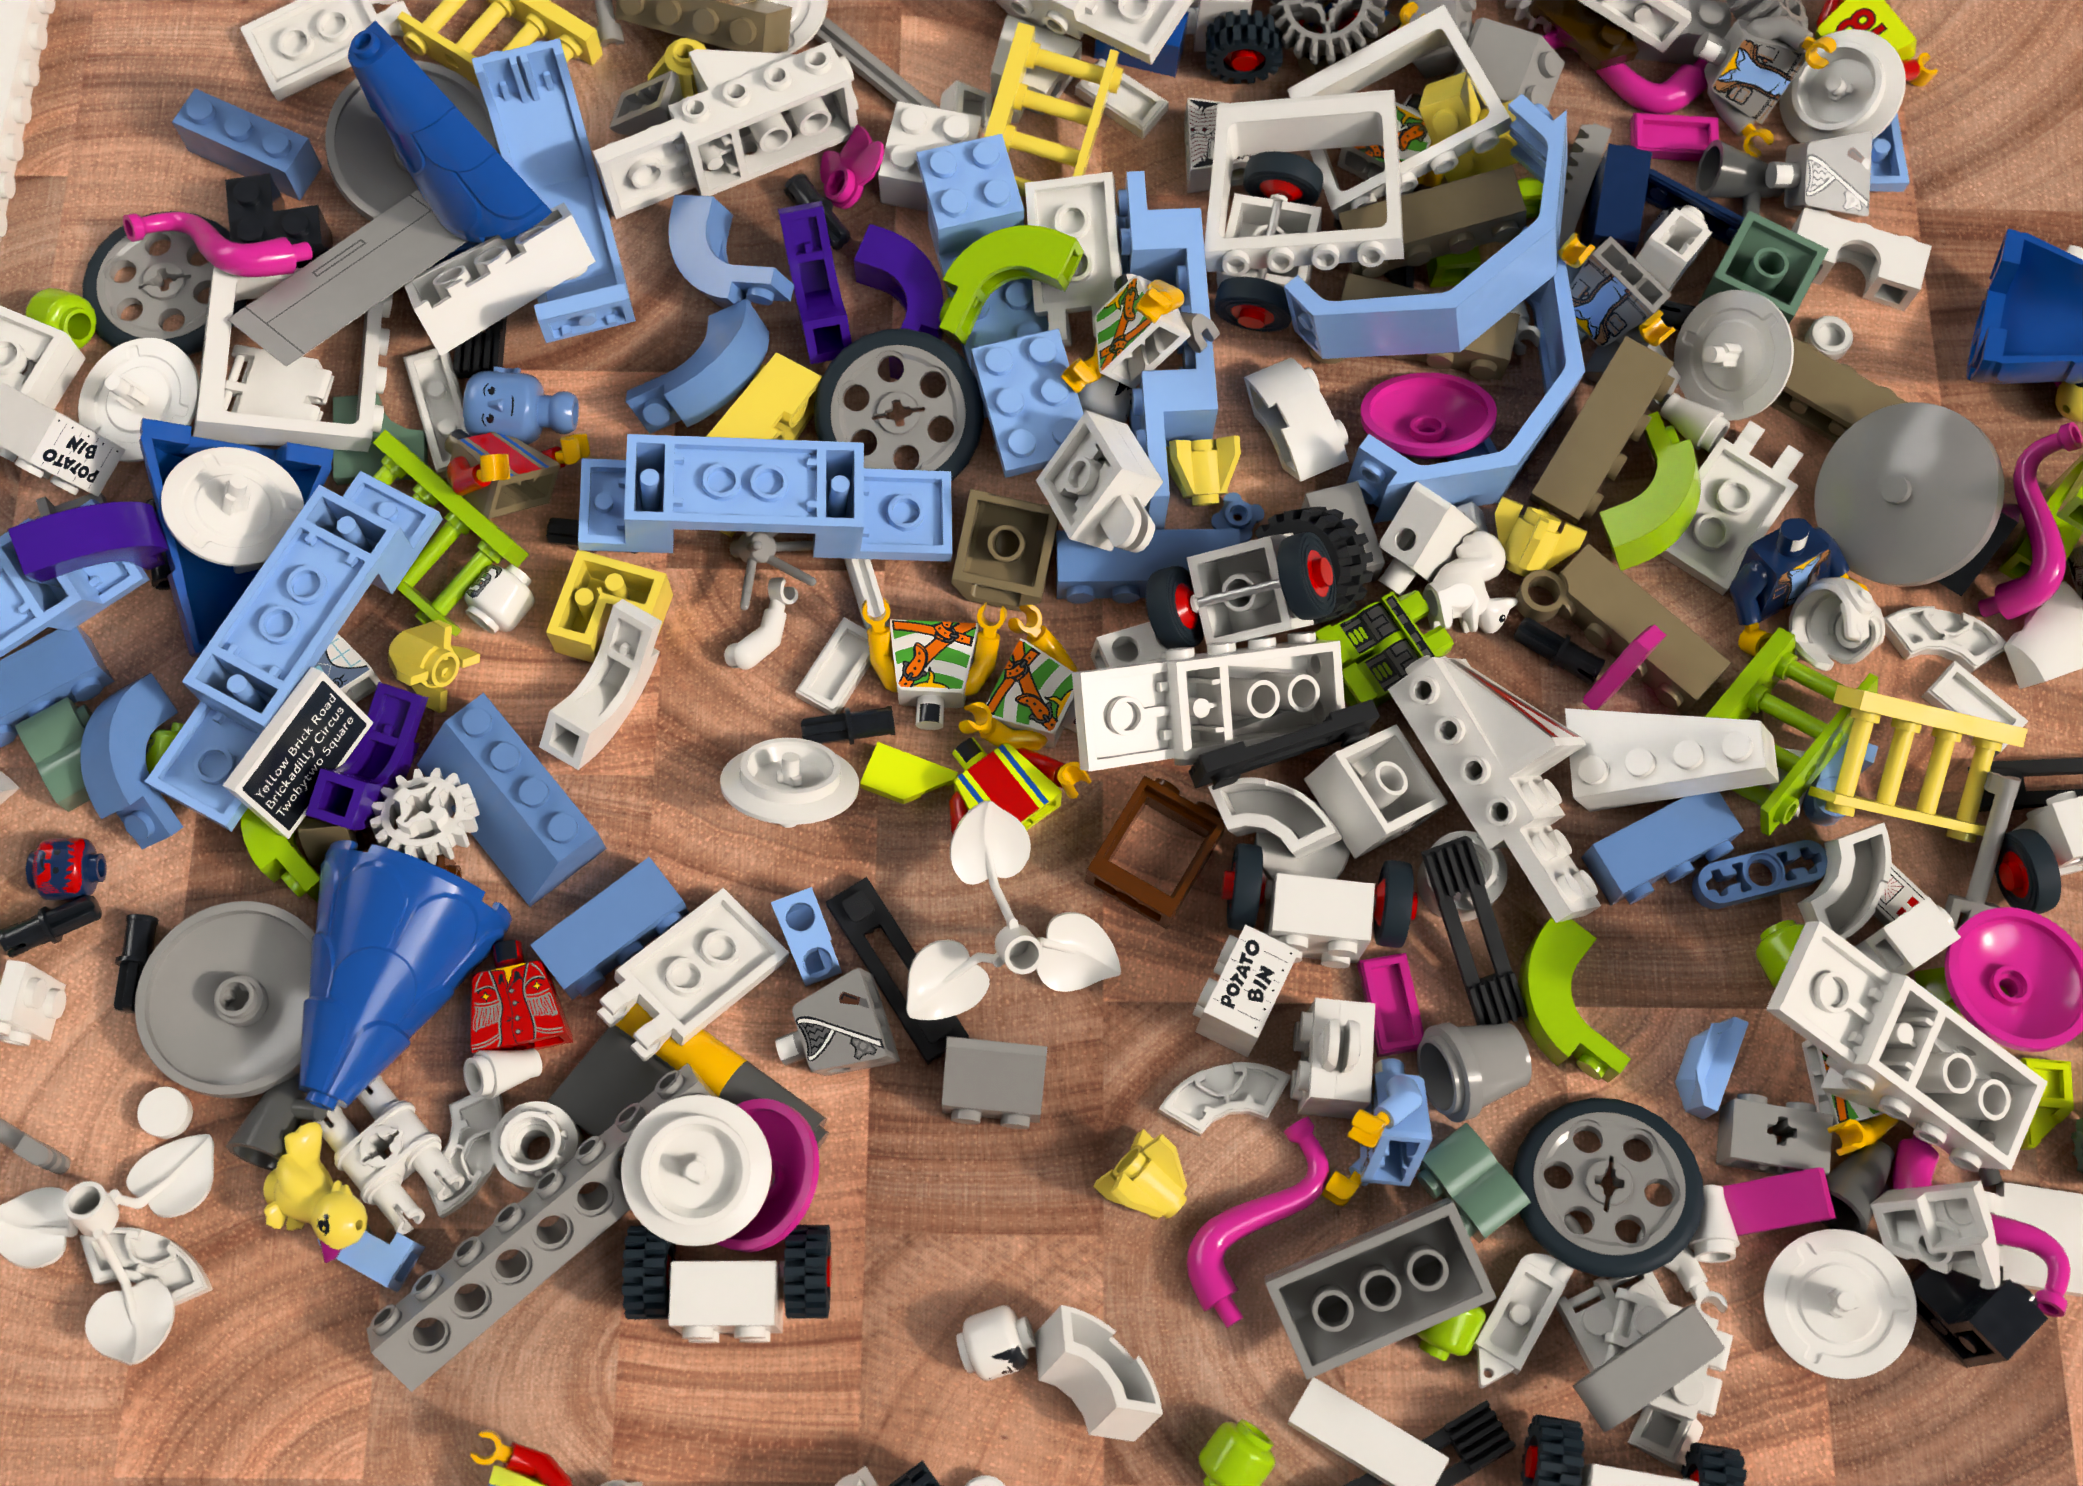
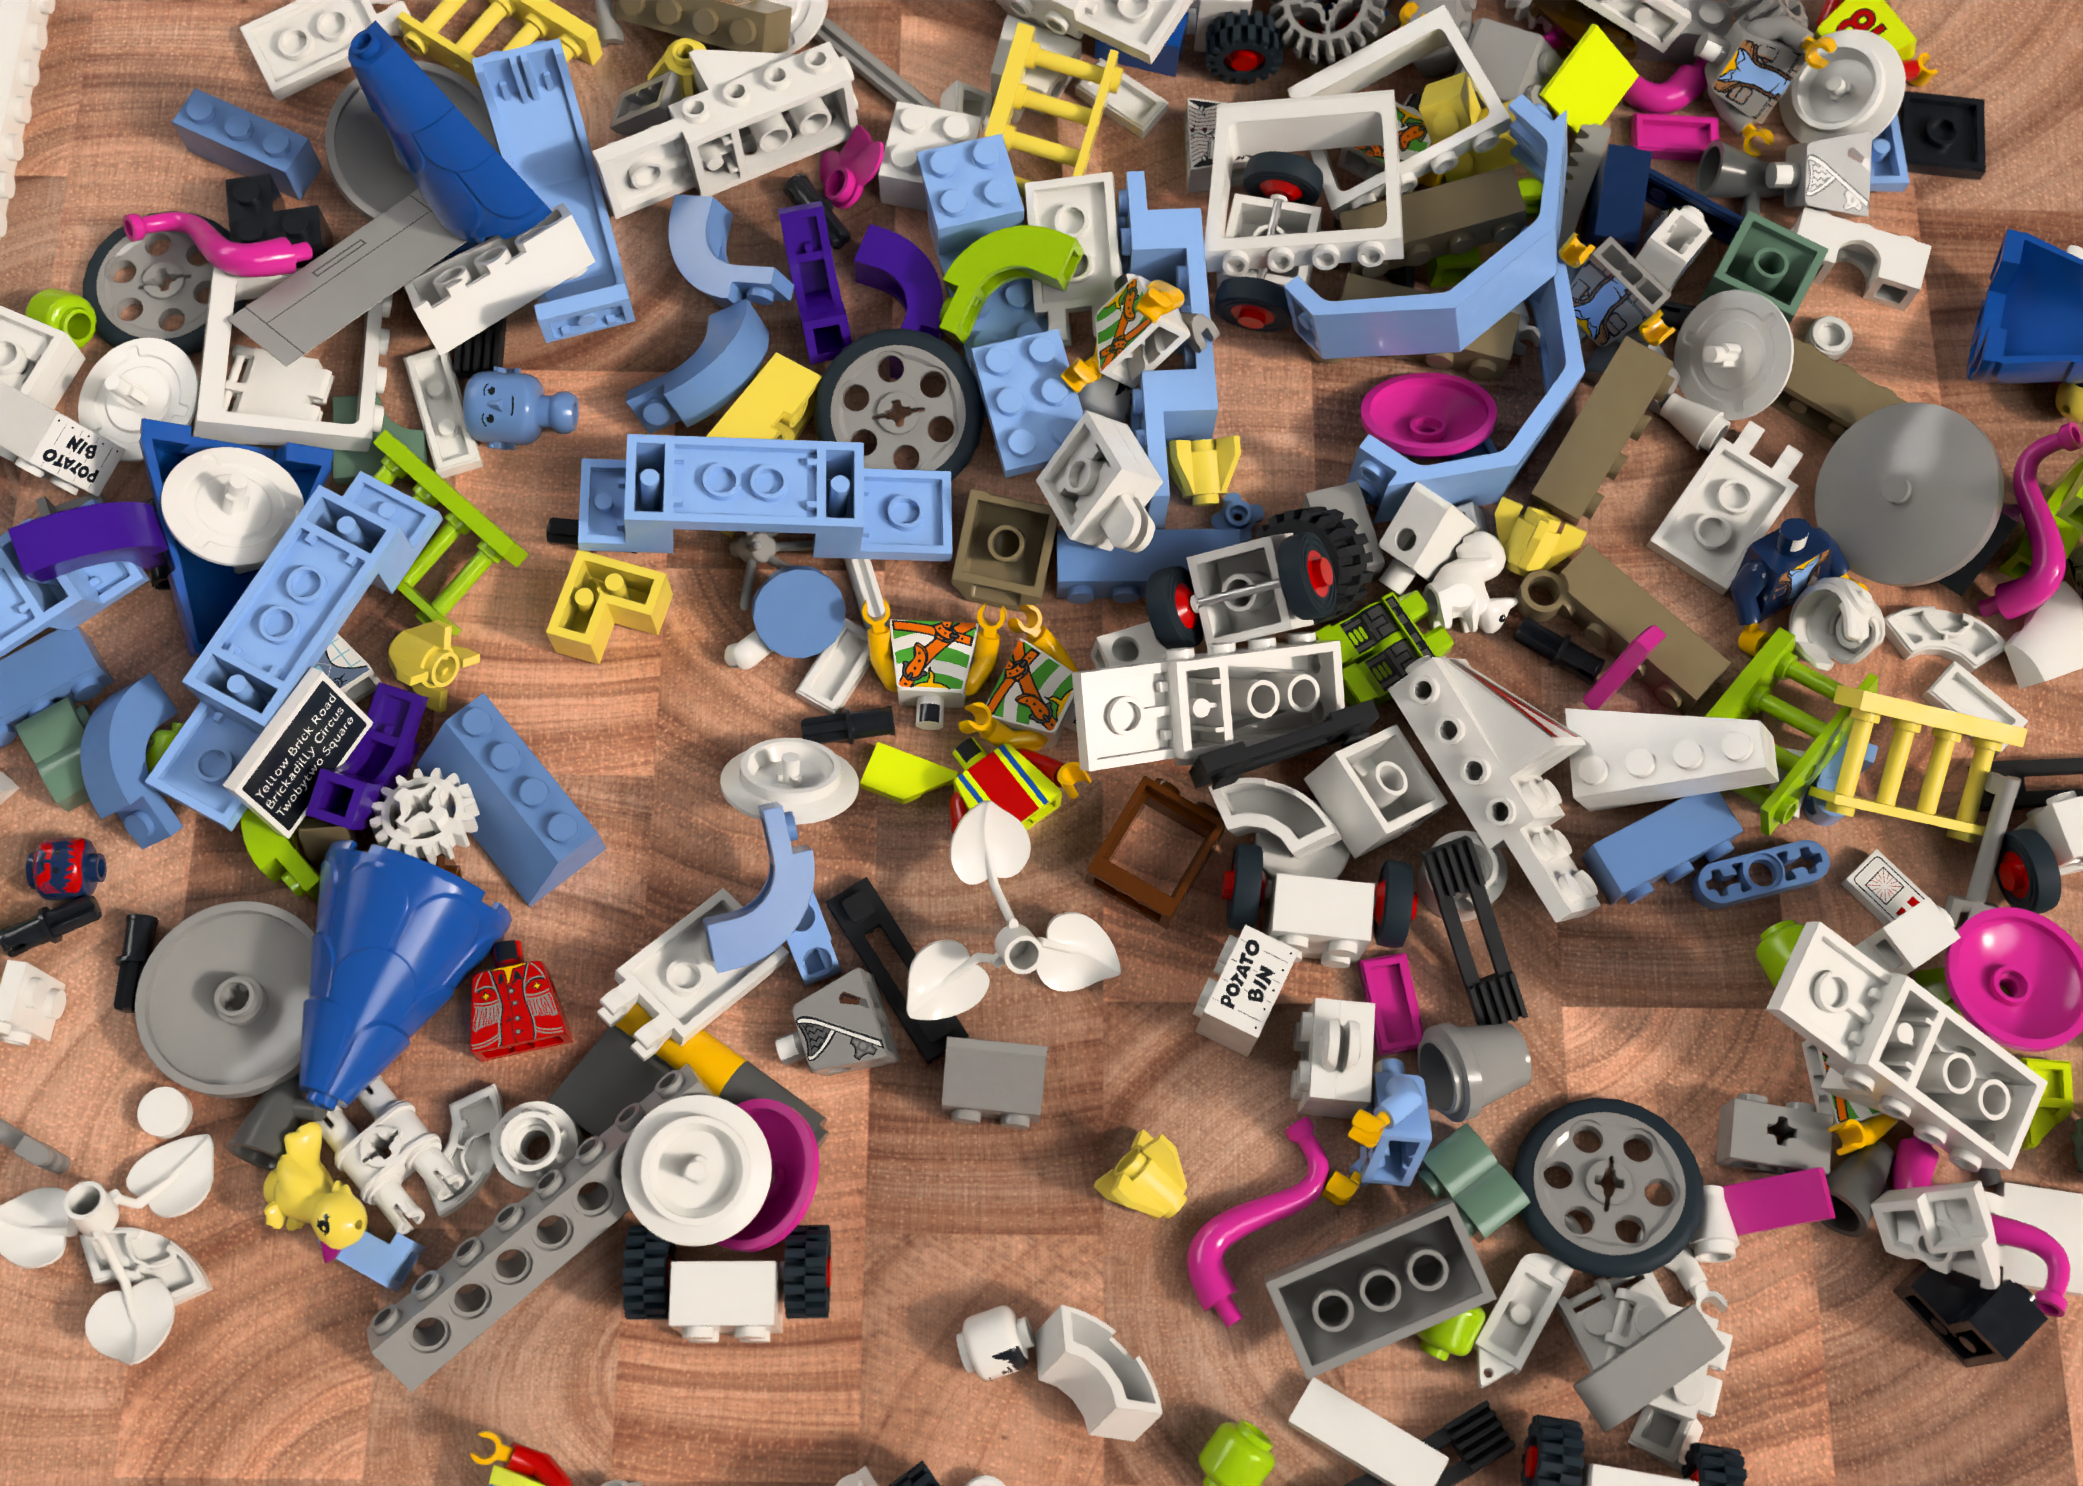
(499, 598): white head -> none
(499, 1070): white cone -> none
(506, 474): torso -> none
(607, 694): white arch -> none
(610, 929): medium blue brick -> none
(774, 914): none -> arch
(798, 611): none -> medium blue tile
(1224, 1092): white tile -> none
(1297, 419): white brick -> none
(1547, 995): lime arch -> none
(1589, 81): none -> neon yellow piece
(1665, 509): lime arch -> none
(1709, 1066): light blue slope -> none
(1840, 1304): white piece -> none
(1853, 881): white brick -> none
(1943, 135): none -> black tile

